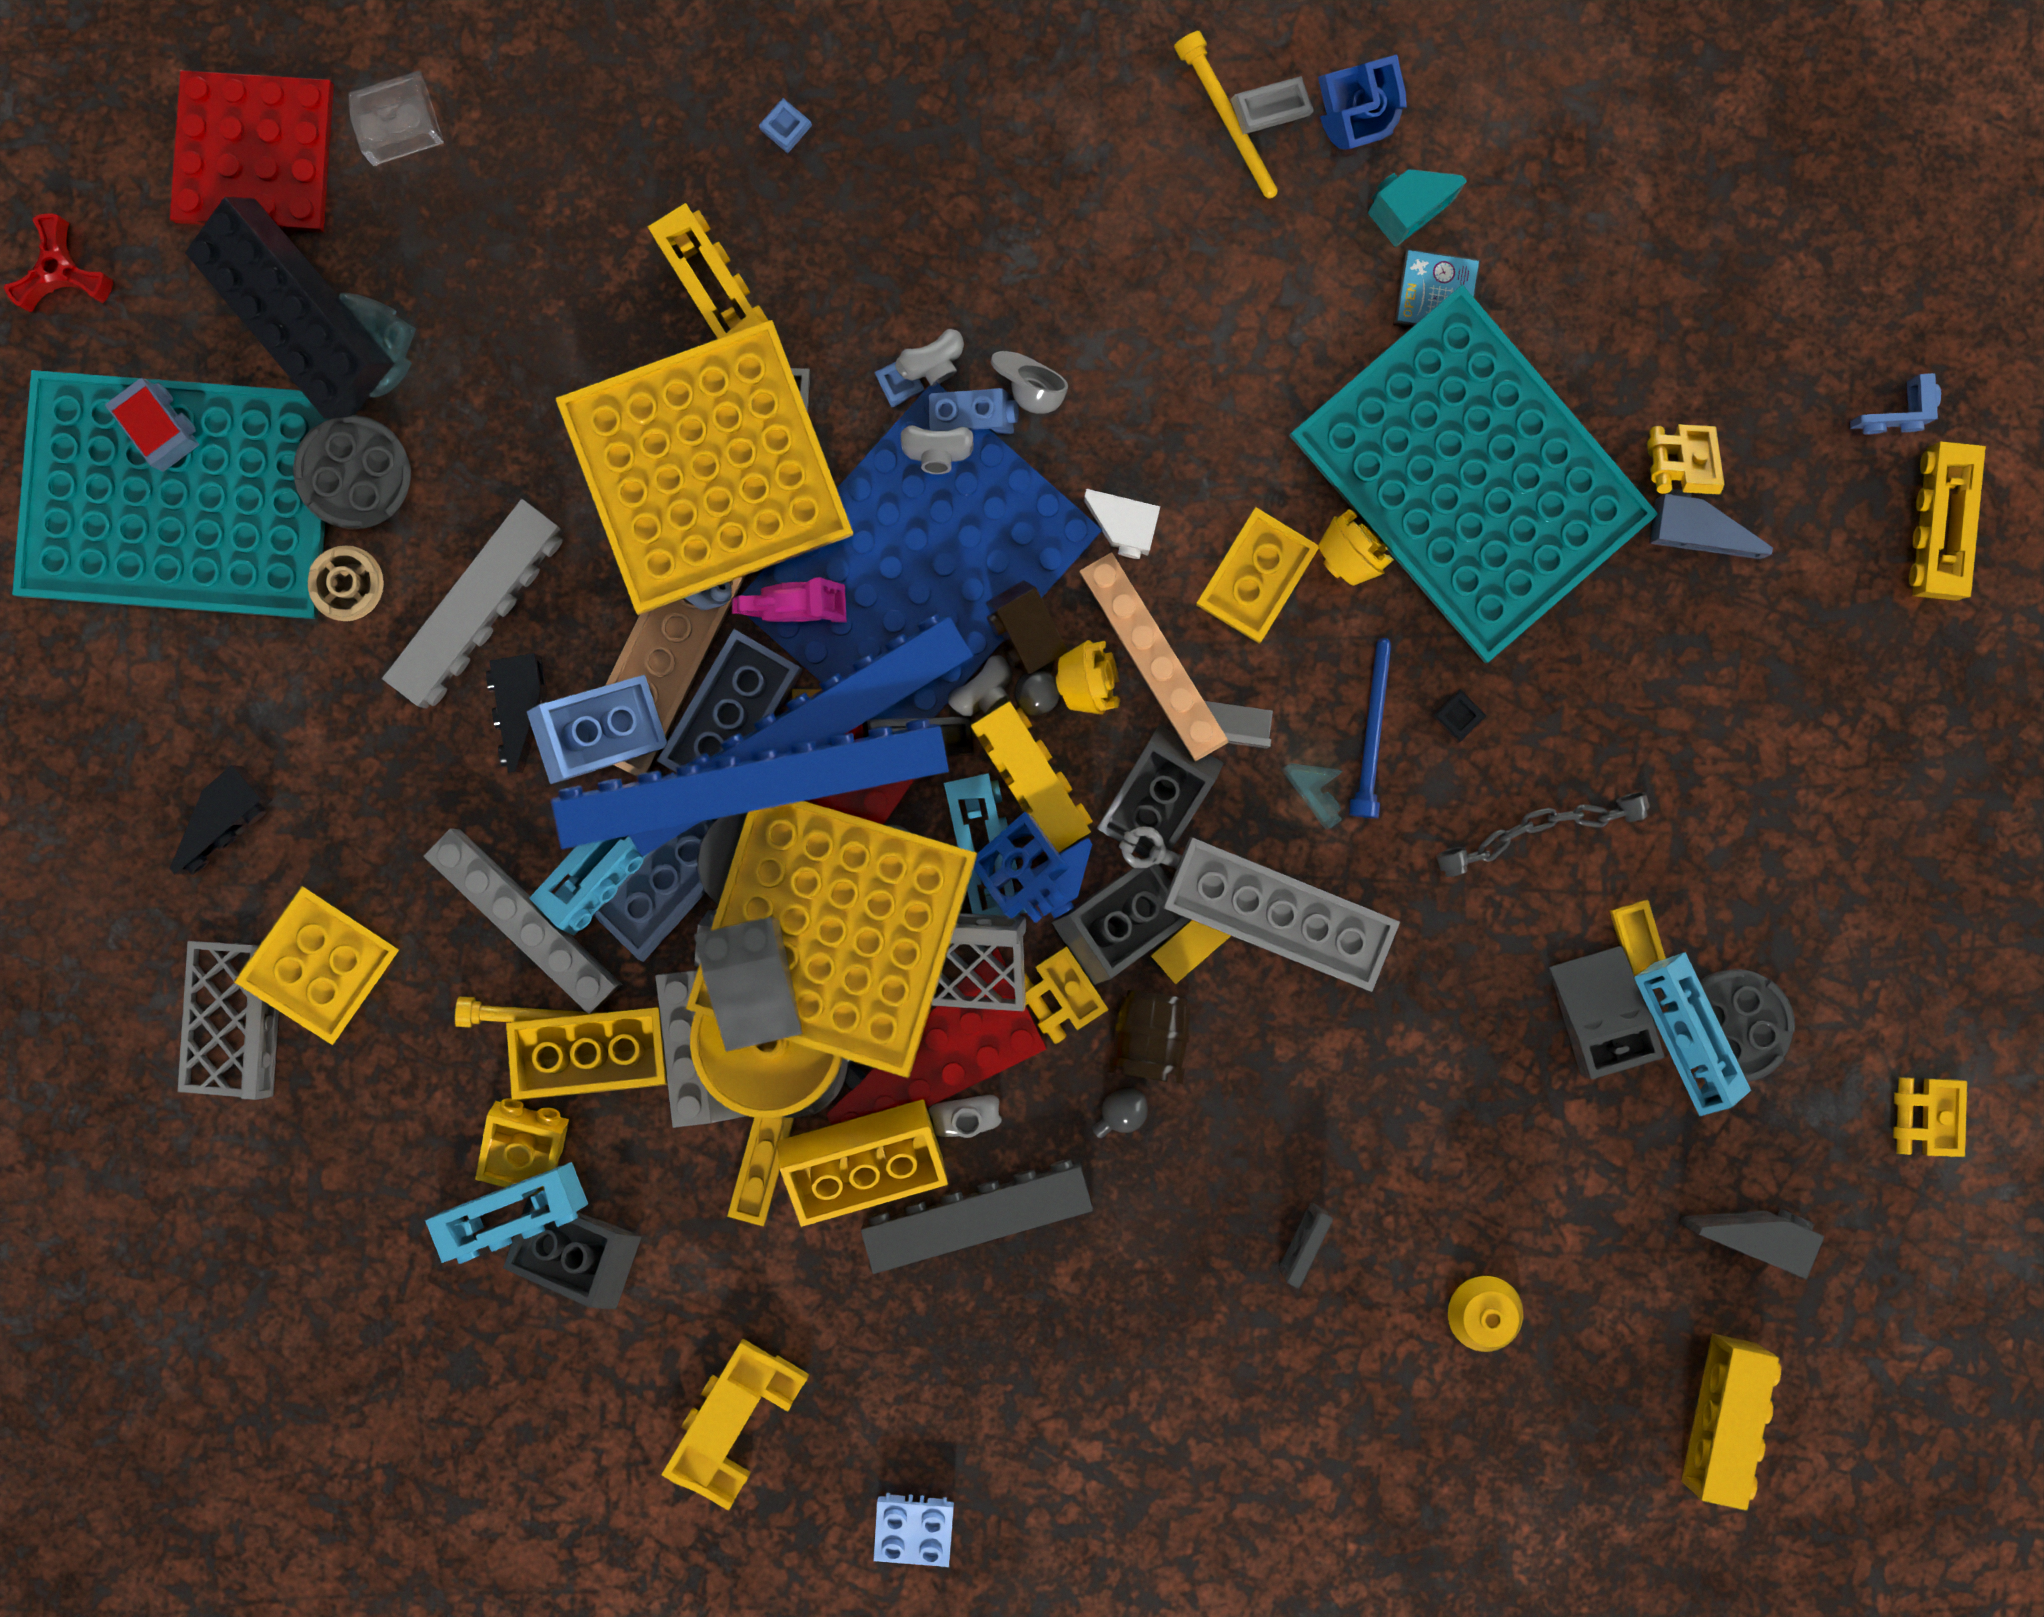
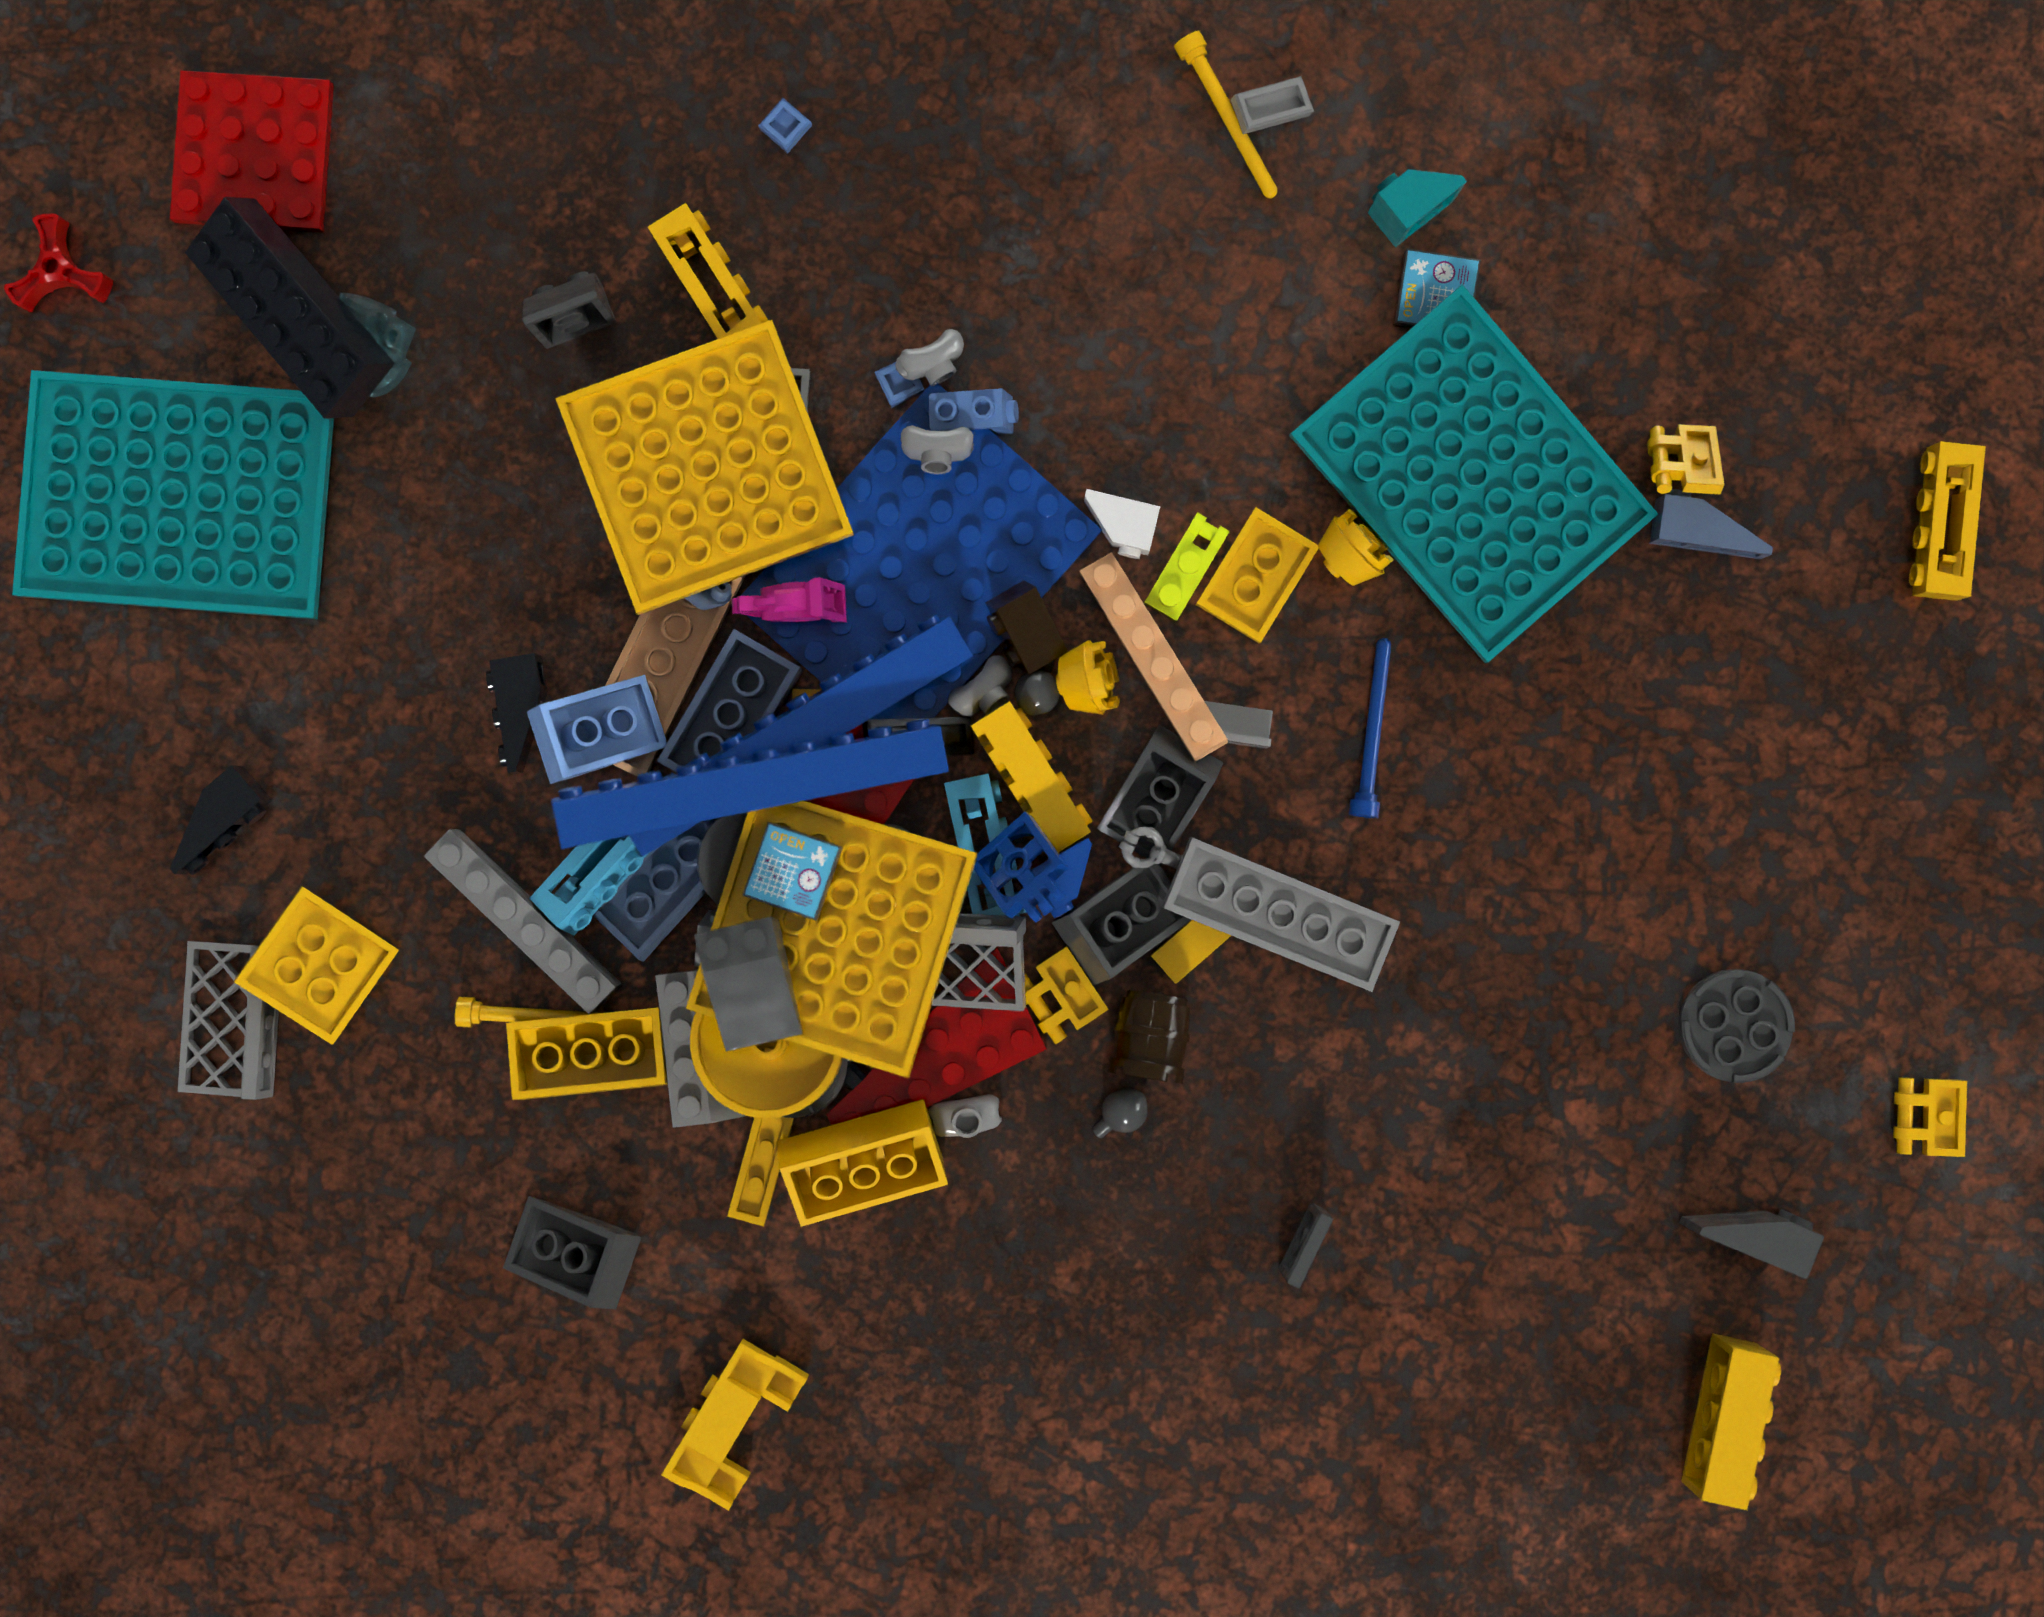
(153, 424): brick -> none
(345, 583): tan cone -> none
(351, 472): dark grey tile -> none
(394, 118): clear slope -> none
(455, 1237): medium azure brick -> none
(474, 605): light grey brick -> none
(519, 1143): yellow plate -> none
(567, 310): none -> dark grey slope
(792, 871): none -> medium azure tile
(913, 1530): light blue hinge -> none
(976, 1217): dark grey brick -> none
(1033, 384): light grey cap -> none
(1185, 569): none -> neon yellow plate
(1307, 782): clear light blue slope -> none
(1363, 102): blue brick -> none
(1459, 715): black tile -> none
(1485, 1313): yellow cone -> none
(1605, 1013): dark grey slope -> none
(1631, 806): dark grey piece -> none
(1637, 935): yellow tile -> none
(1693, 1034): medium azure brick -> none
(1923, 401): medium blue bracket -> none

